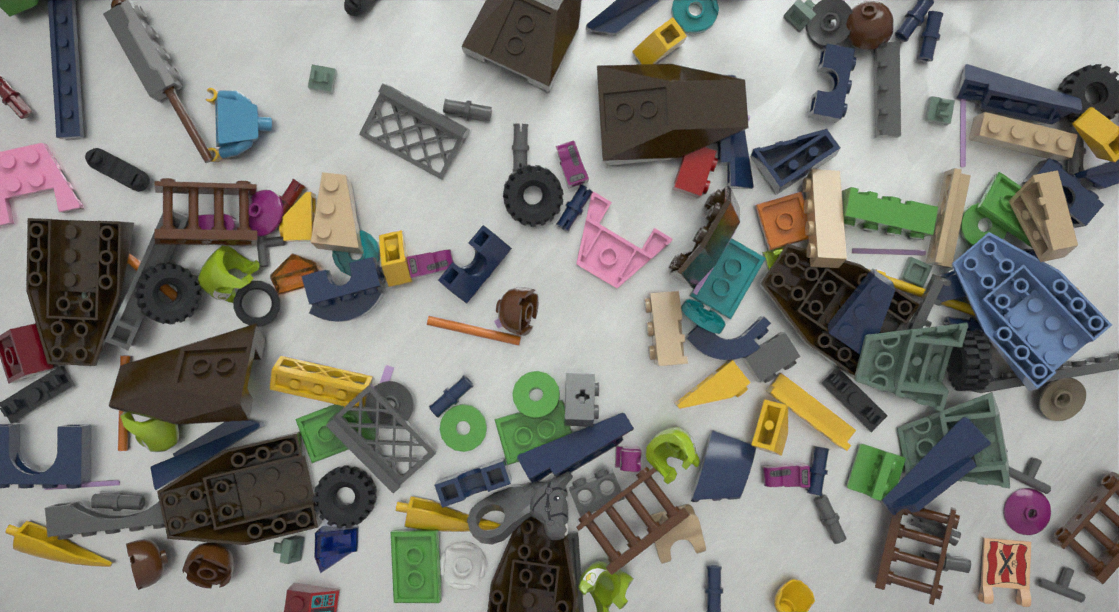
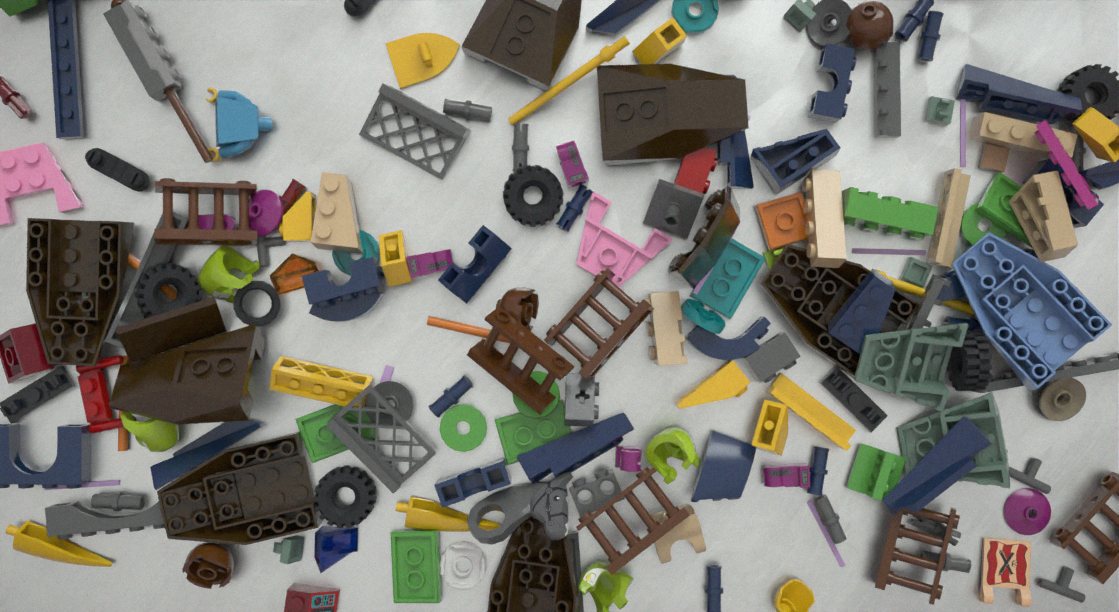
(96, 396): none -> red plate
(146, 562): reddish brown cylinder -> none
(171, 329): none -> dark brown tile
(322, 78): sand green tile -> none
(421, 57): none -> yellow shield
(508, 373): none -> reddish brown fence
(606, 54): none -> yellow bar
(621, 328): none -> reddish brown fence
(673, 208): none -> dark grey tile
(826, 534): none -> lavender piece
(994, 158): none -> medium nougat tile
(1070, 175): none -> dark pink wing

